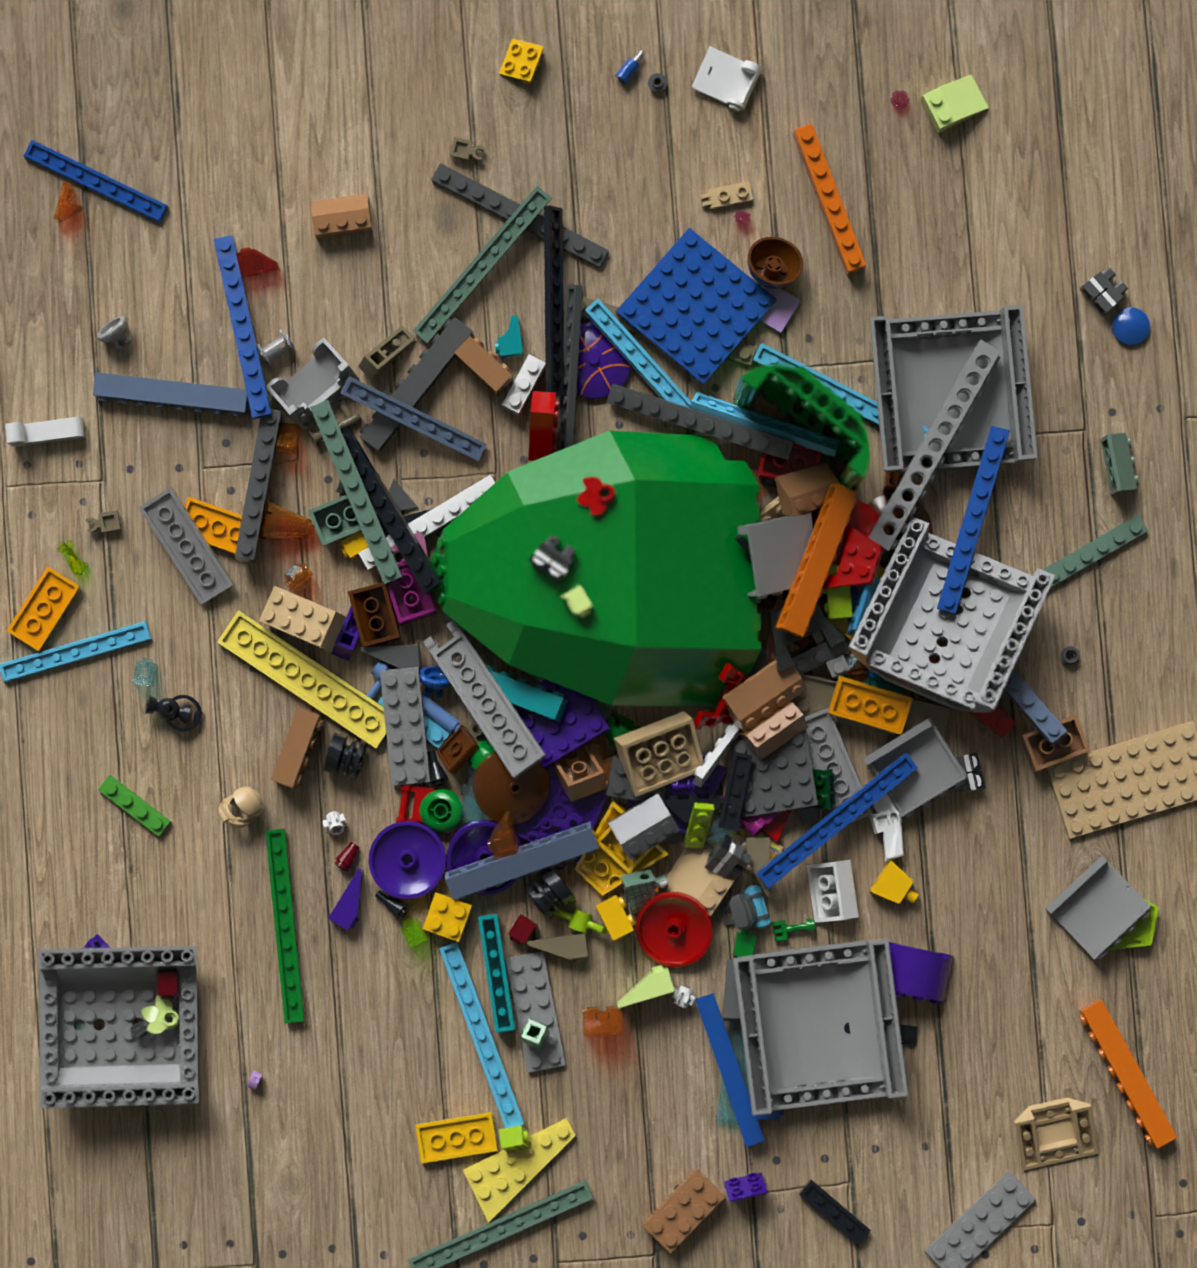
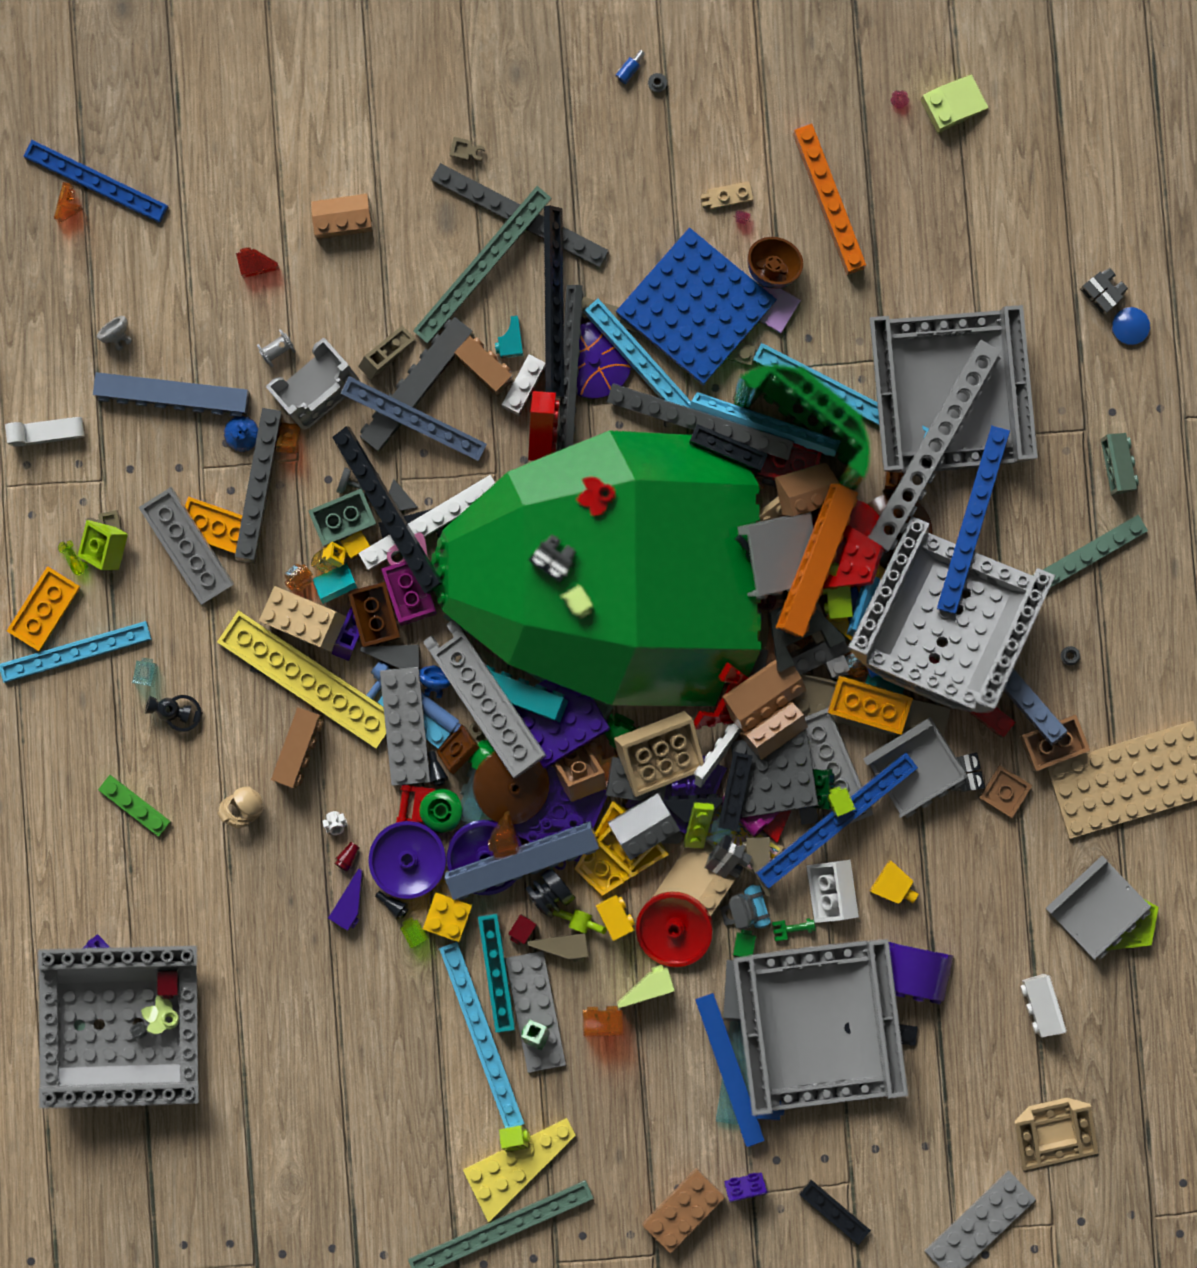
(102, 545): none -> lime slope
(242, 327): blue plate -> none
(245, 440): none -> blue hair
(254, 1080): lavender axle -> none
(284, 925): green plate -> none
(285, 524): clear orange cone -> none
(327, 558): none -> leg
(334, 583): none -> teal tile
(345, 756): black wheel -> none
(349, 421): dark tan piece -> none
(356, 492): sand green plate -> none
(456, 1137): yellow plate -> none
(522, 60): yellow hinge -> none
(641, 887): sand green torso -> none
(683, 997): white gear -> none
(728, 448): none -> black plate
(729, 78): white door -> none
(840, 801): none -> lime brick
(888, 822): white plate -> none
(1005, 791): none -> medium nougat plate
(1043, 1006): none -> white slope
(1128, 1074): orange brick -> none

